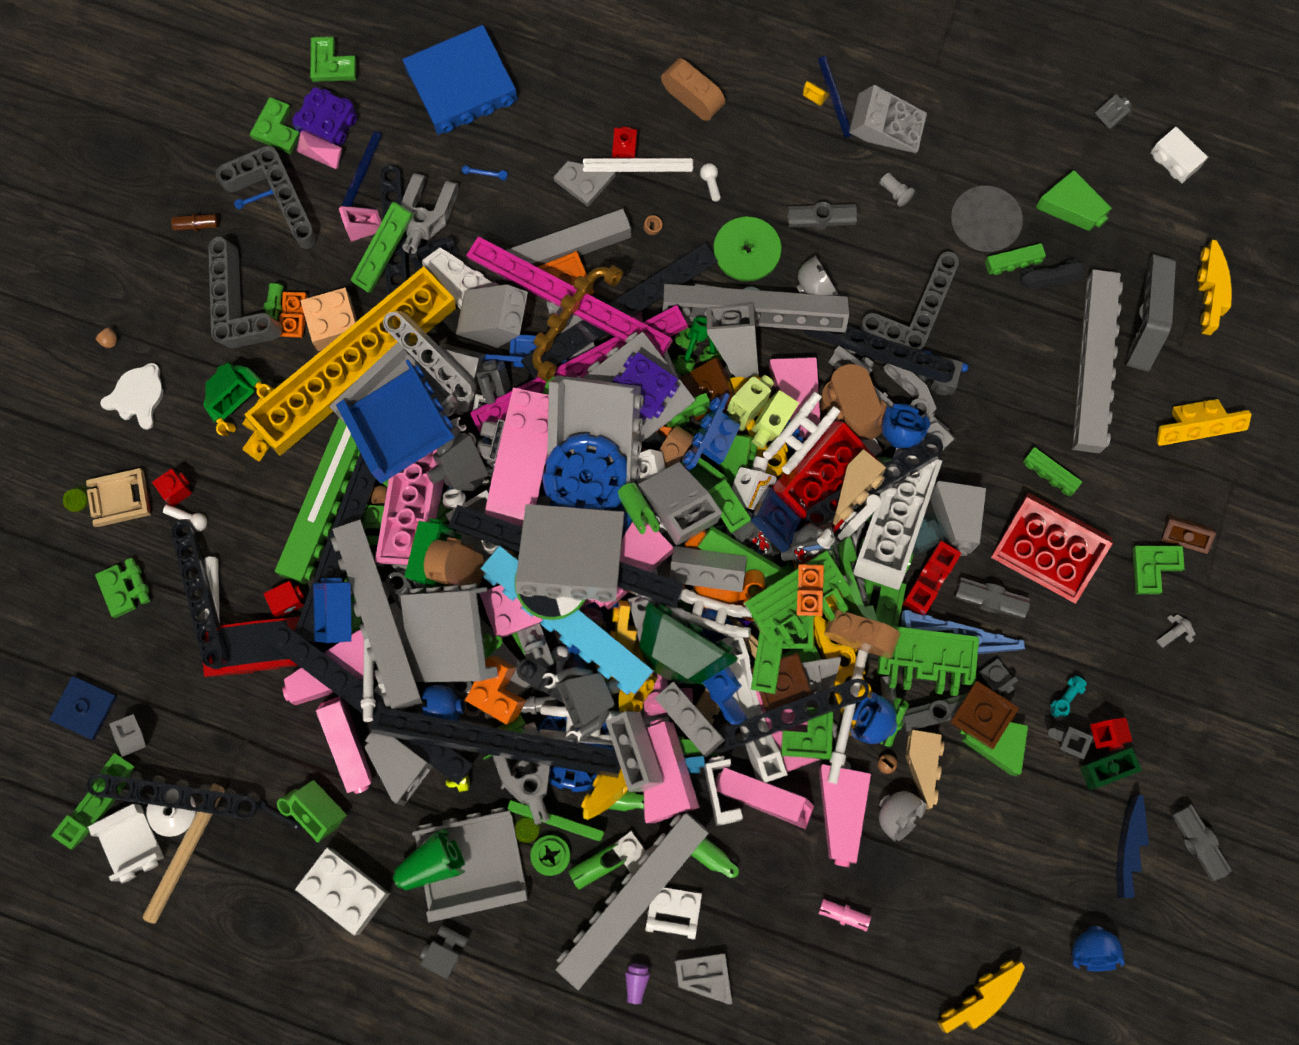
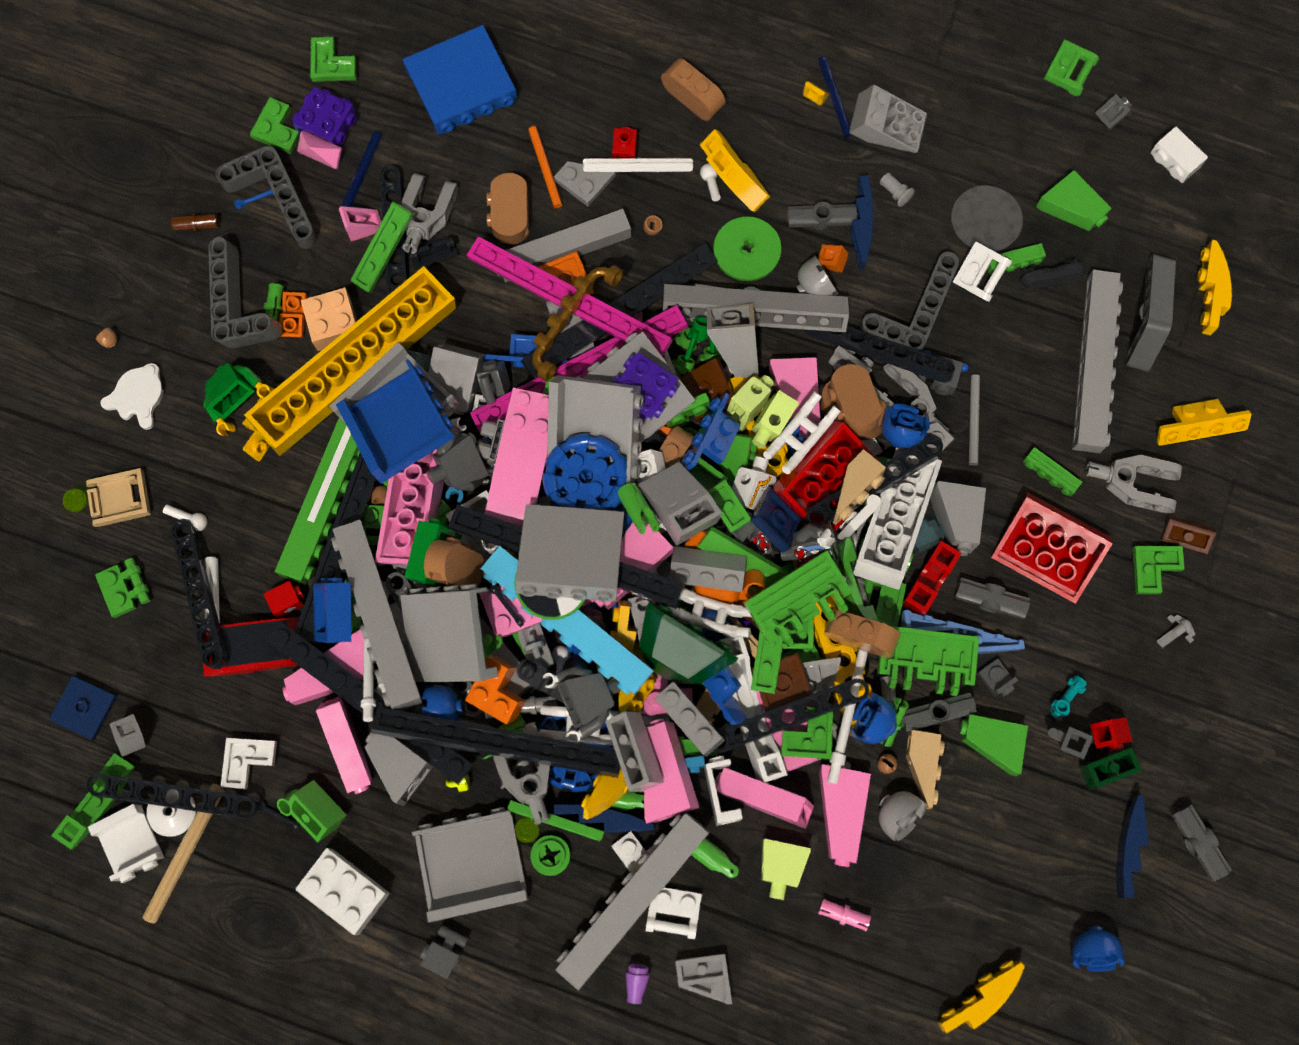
(172, 487): red brick -> none
(240, 755): none -> white plate
(419, 350): light grey beam -> none
(430, 862): green cone -> none
(452, 498): white plate -> none
(454, 274): white wing -> none
(492, 314): light grey slope -> none
(495, 590): none -> black hinge
(502, 174): blue hinge -> none
(508, 208): none -> medium nougat brick
(545, 167): none -> orange bar
(592, 868): bright green piece -> none
(613, 820): none -> dark blue slope
(734, 172): none -> yellow slope
(782, 865): none -> yellowish green torso
(810, 590): orange slope -> none
(833, 257): none -> orange slope
(862, 227): none -> dark blue slope
(974, 419): none -> light grey bar
(975, 268): none -> white plate
(984, 715): reddish brown plate -> none
(1065, 63): none -> bright green plate
(1124, 489): none -> light grey piece

